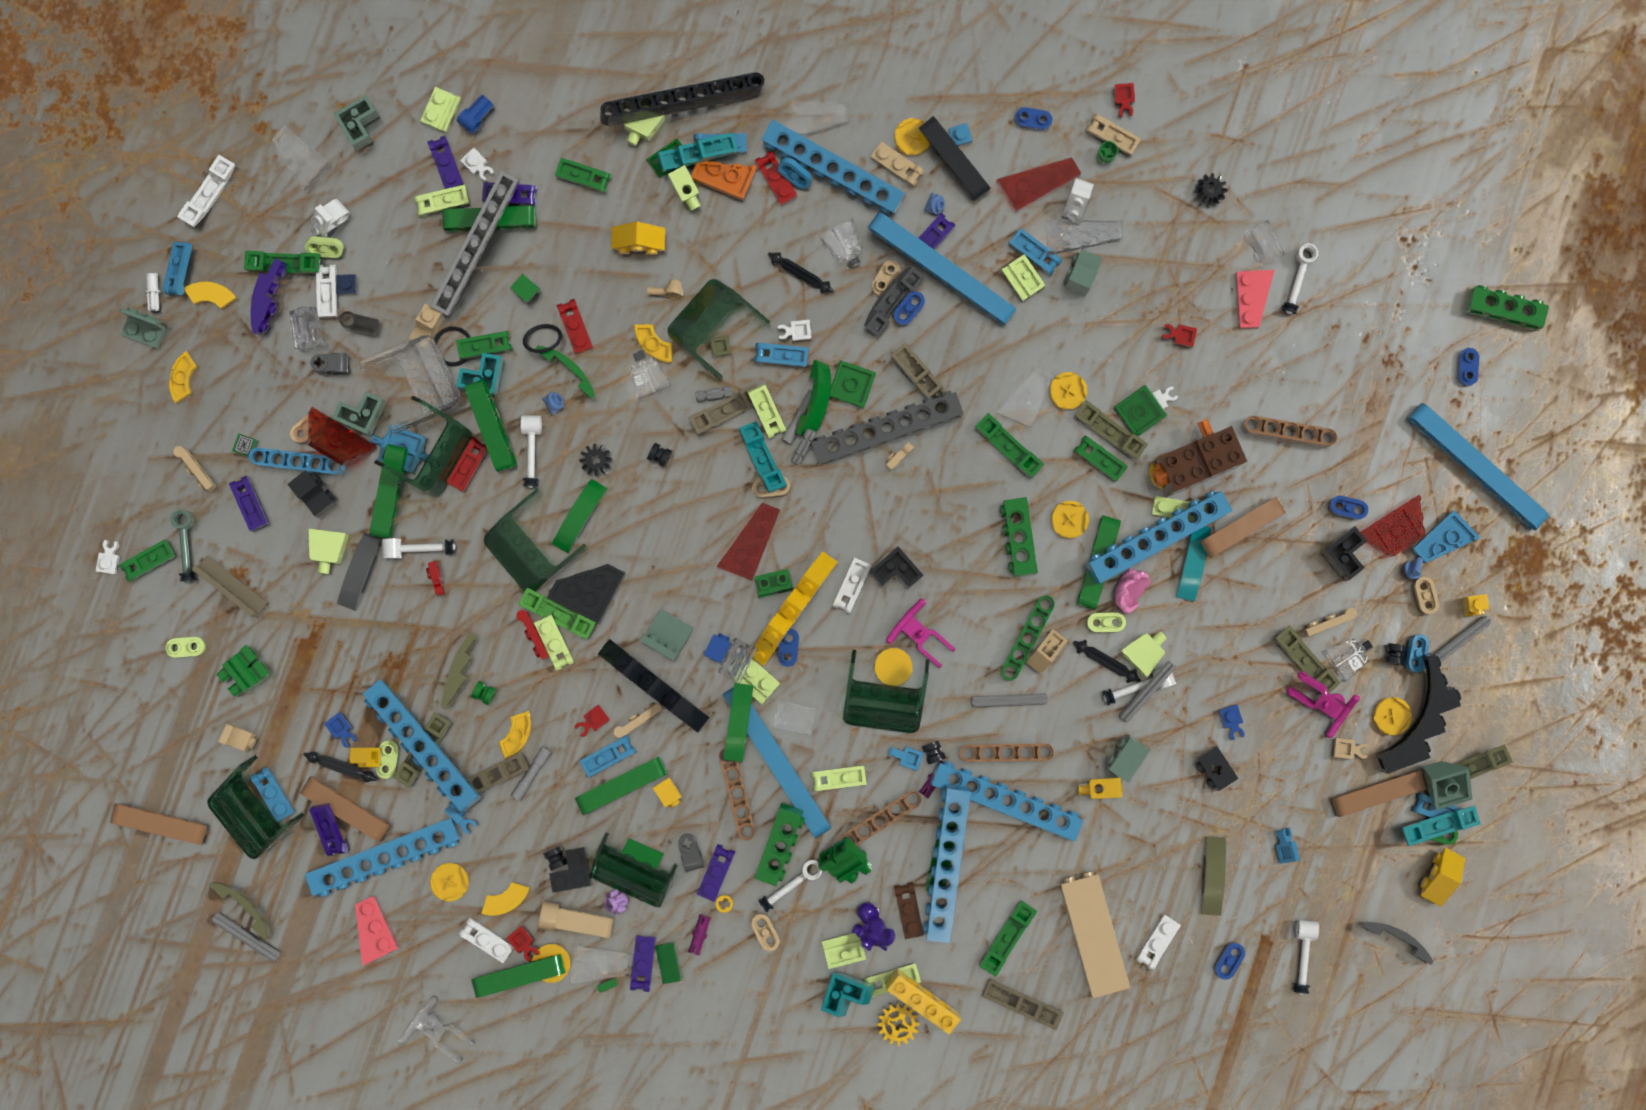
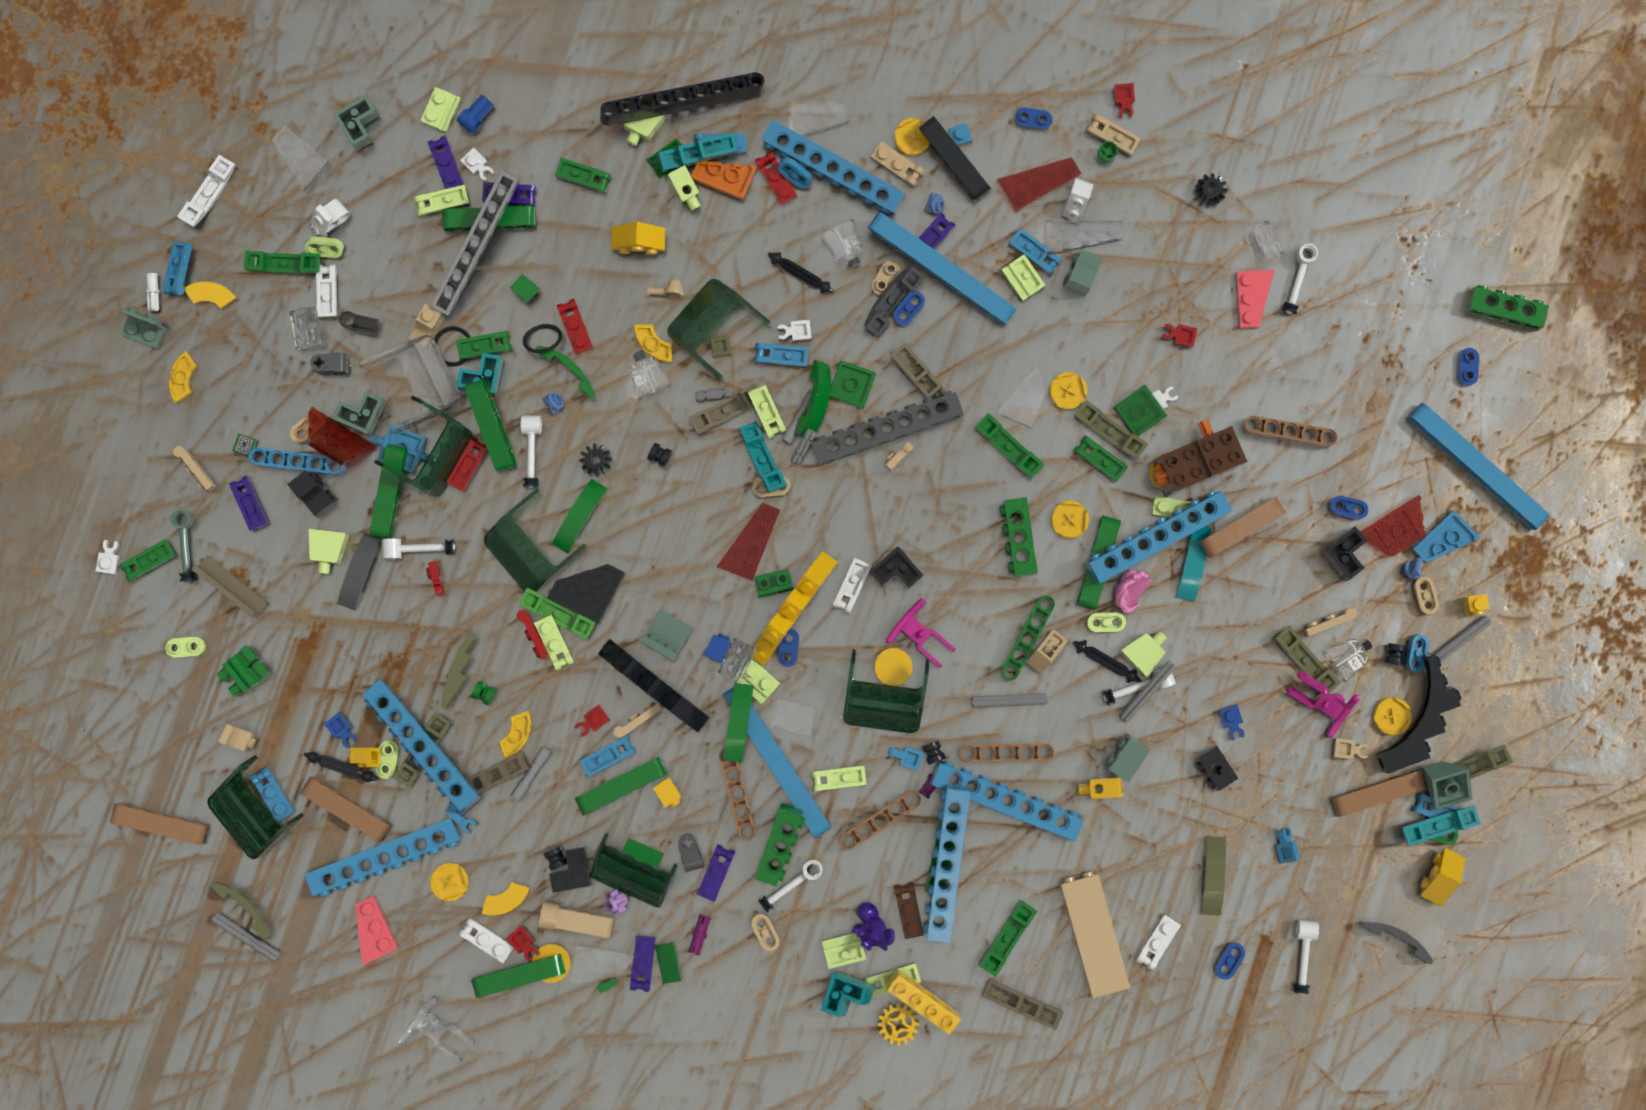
(262, 303): dark purple slope -> none
(328, 829): dark purple plate -> none
(346, 284): dark blue plate -> none
(721, 898): yellow bush -> none
(844, 862): green hips -> none

